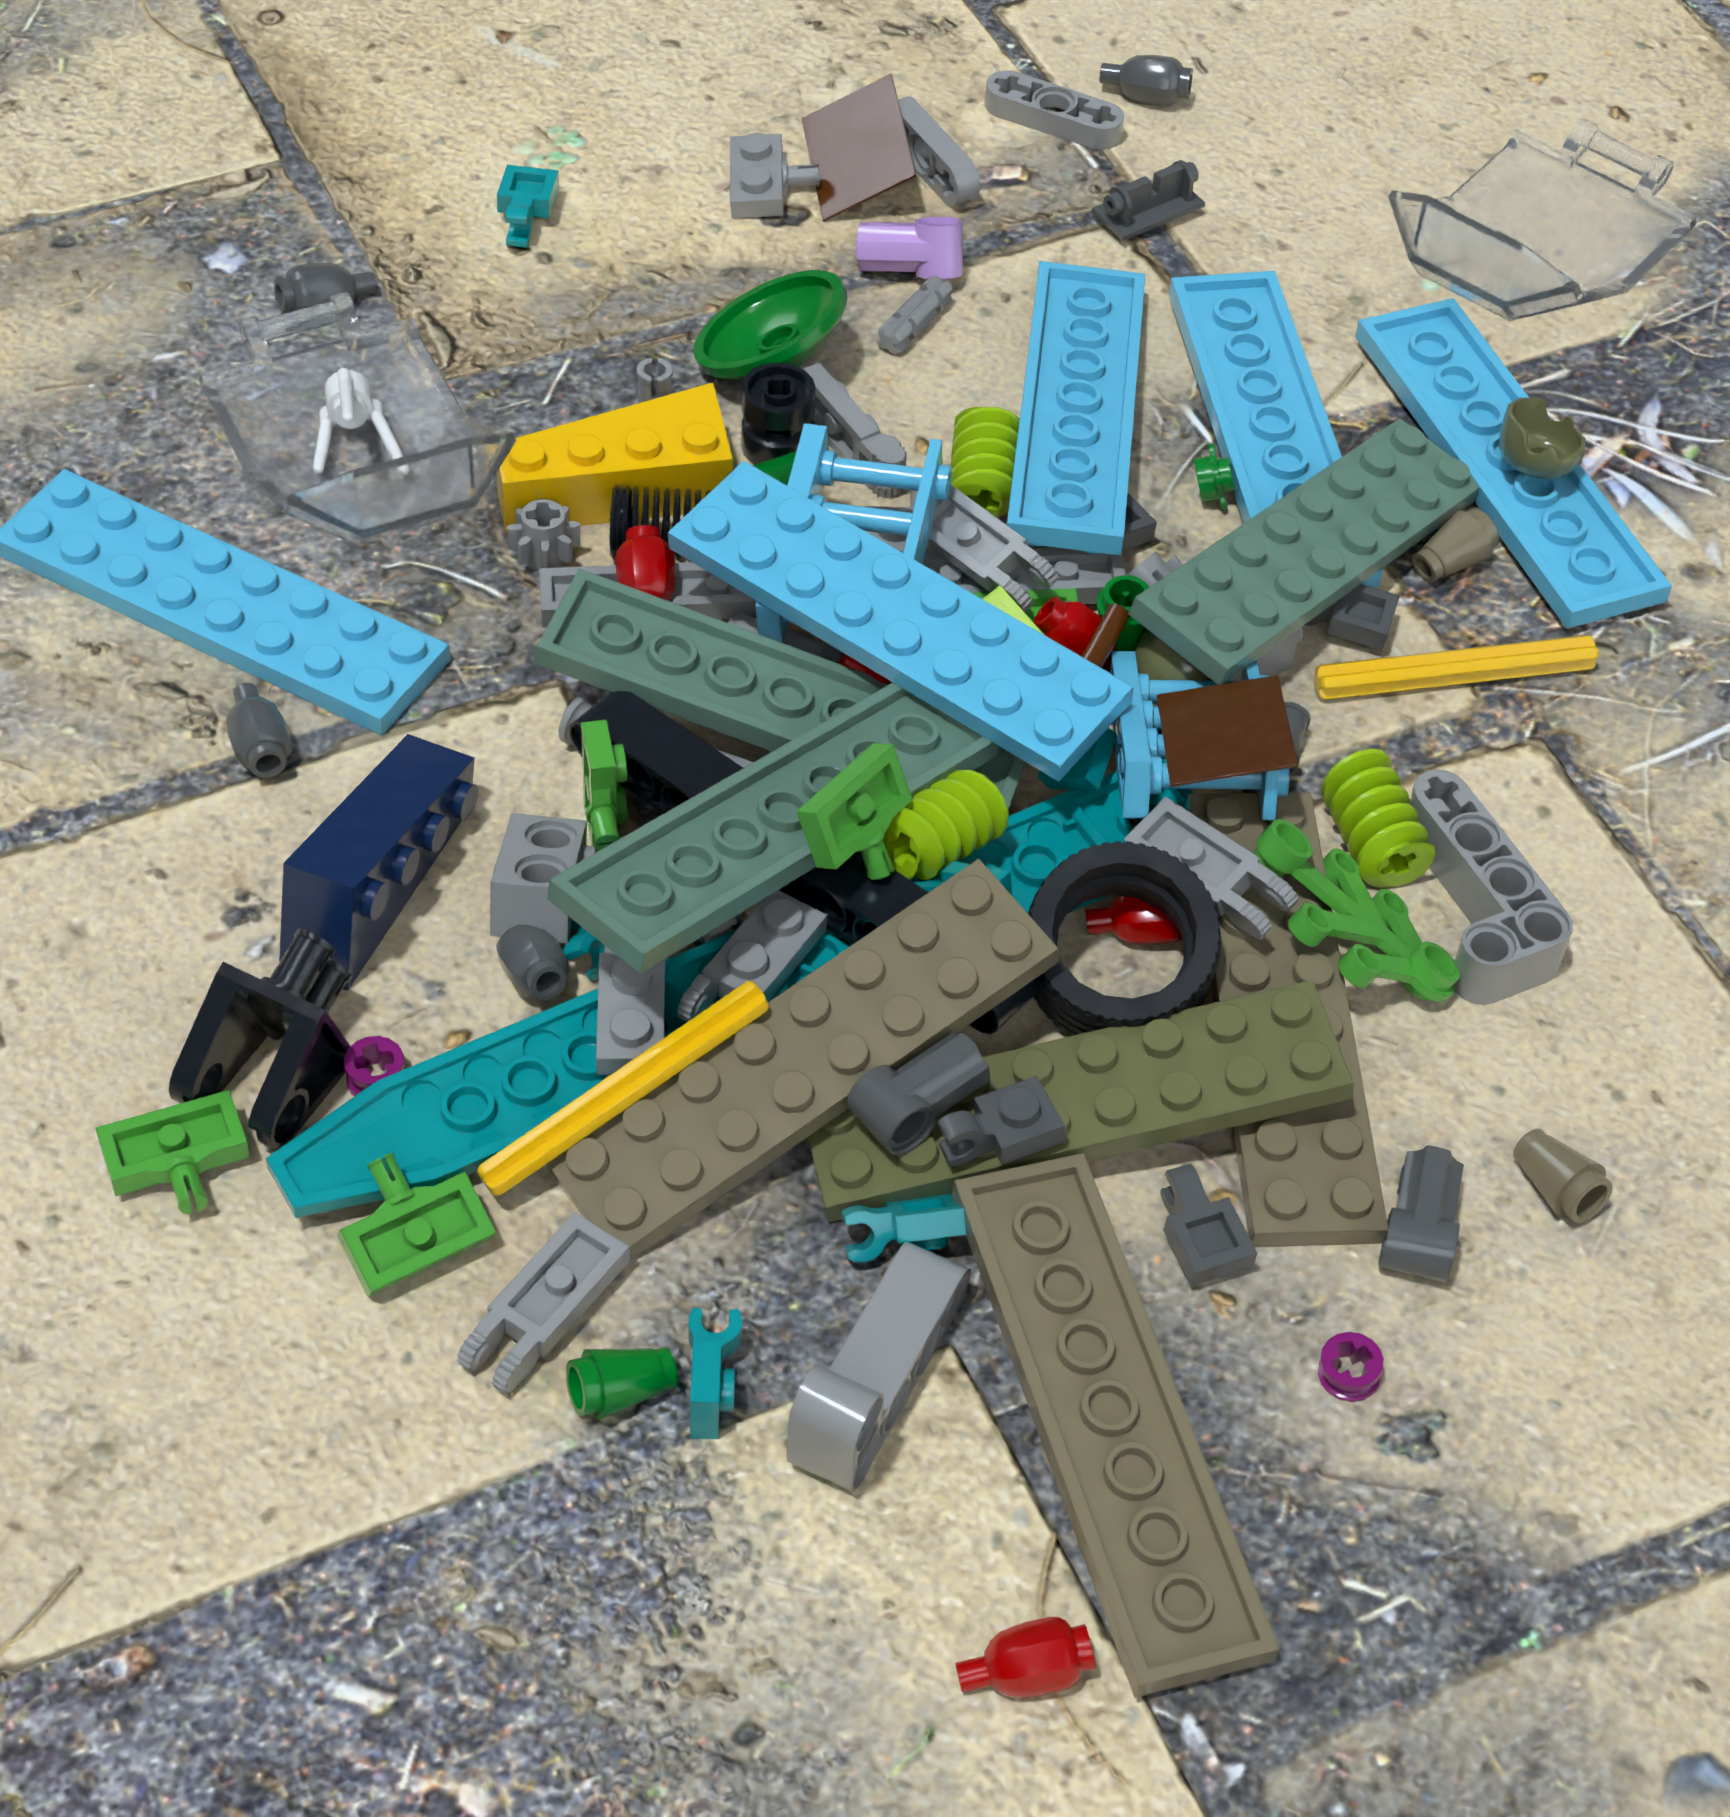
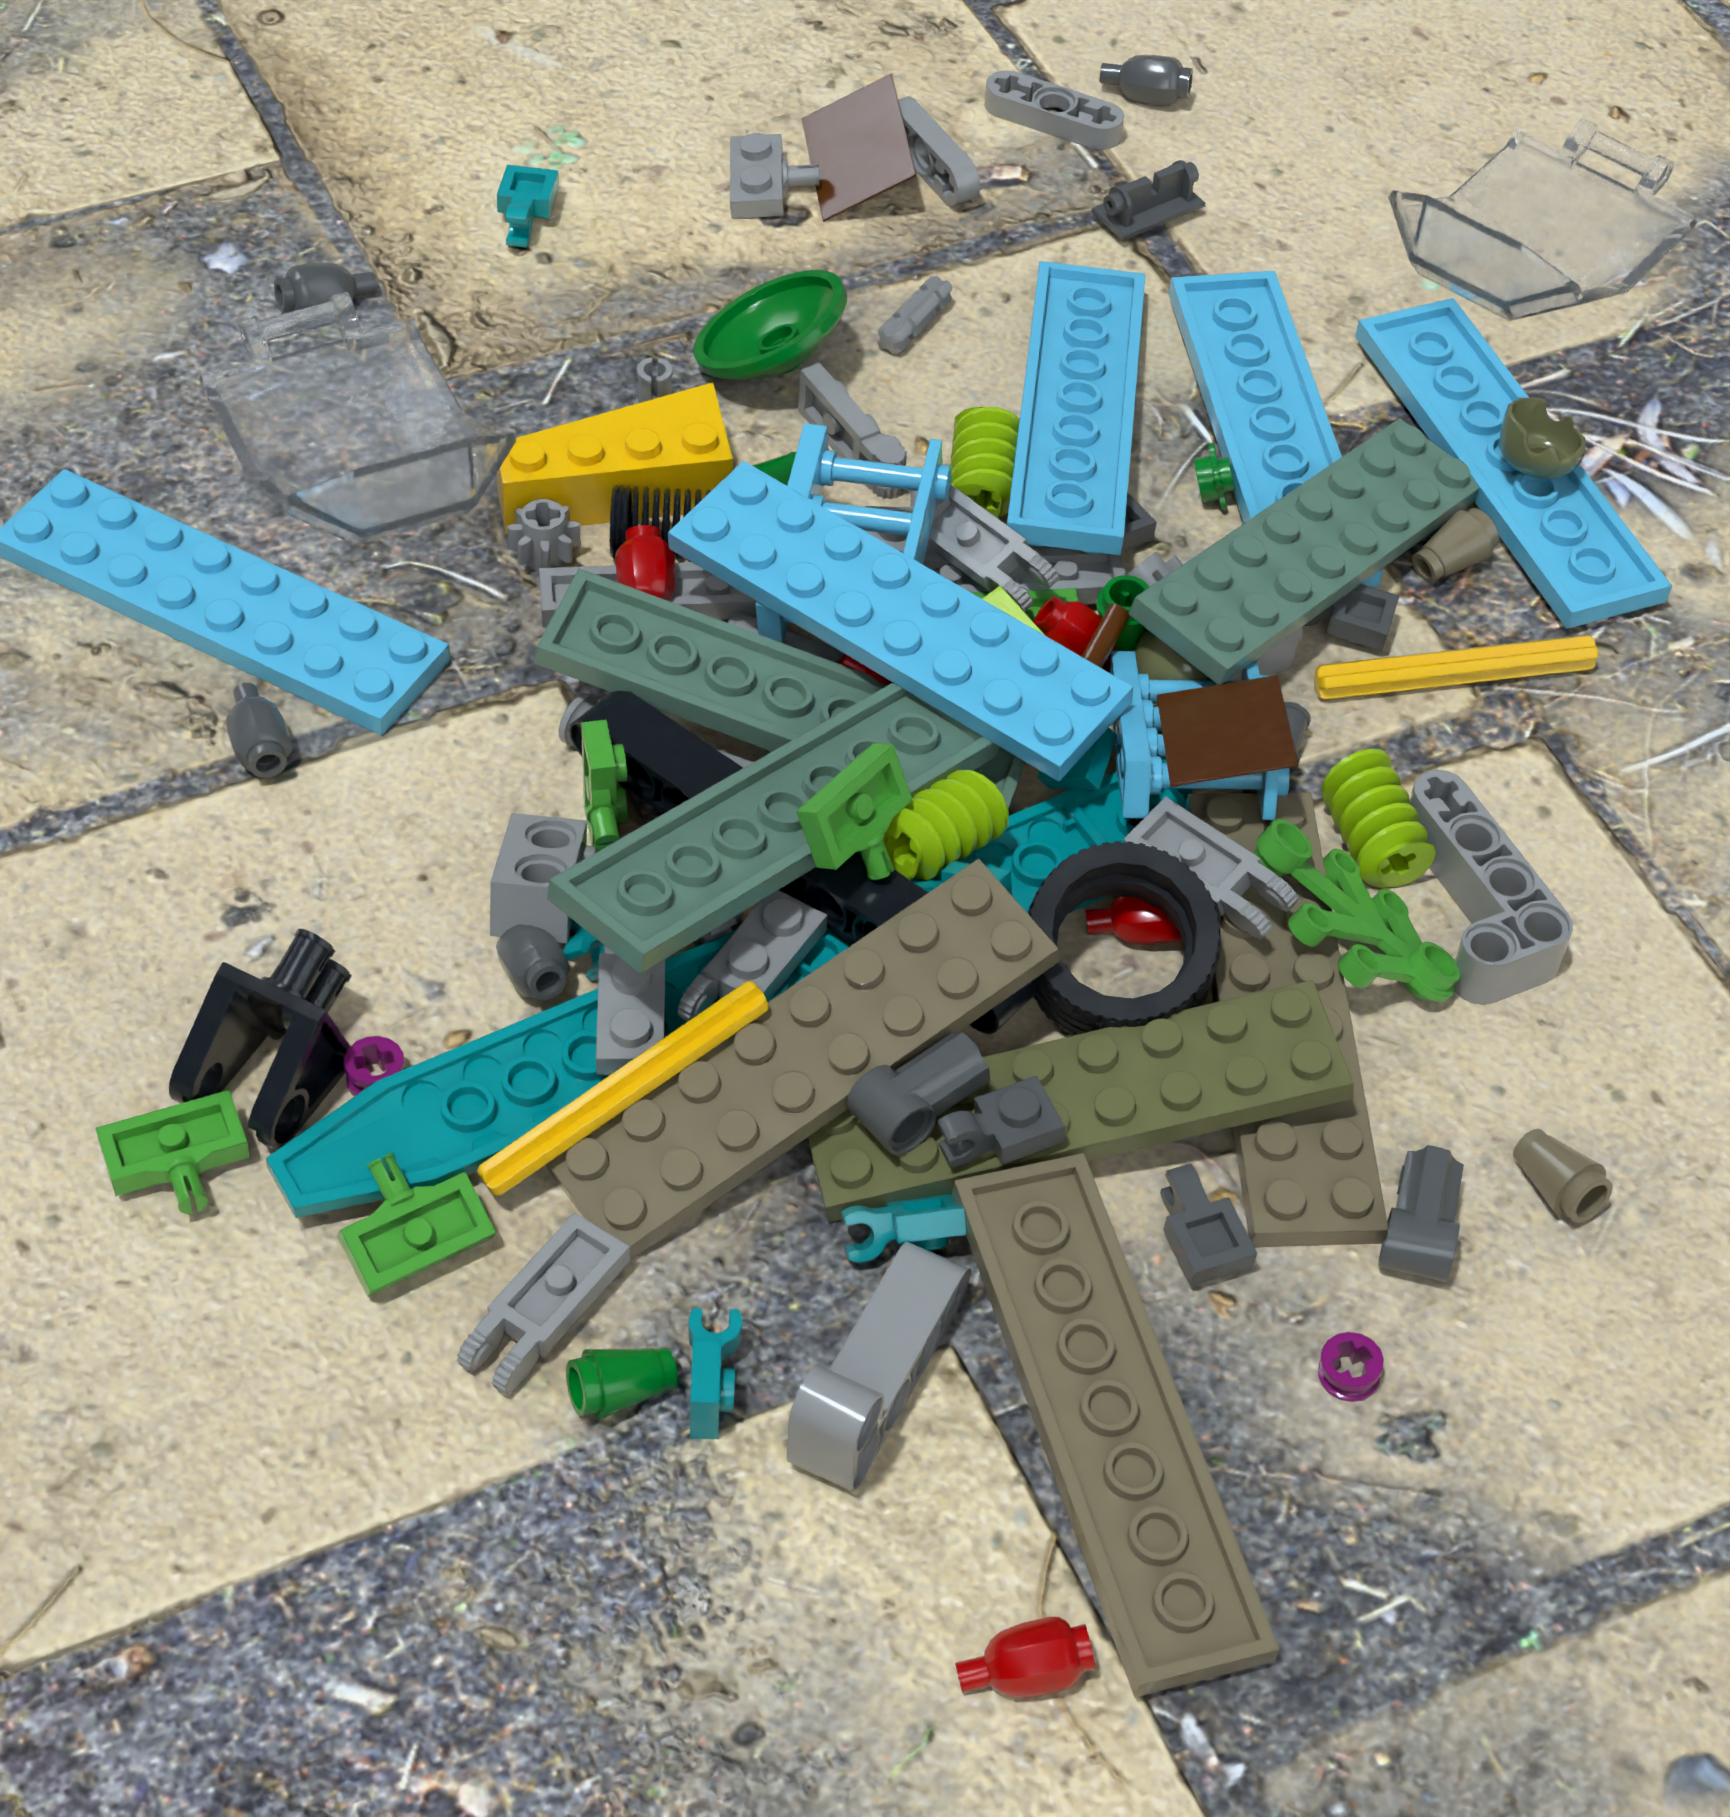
(350, 406): white plant -> none
(376, 850): dark blue wedge -> none
(774, 409): black wheel -> none
(925, 247): lavender piece -> none

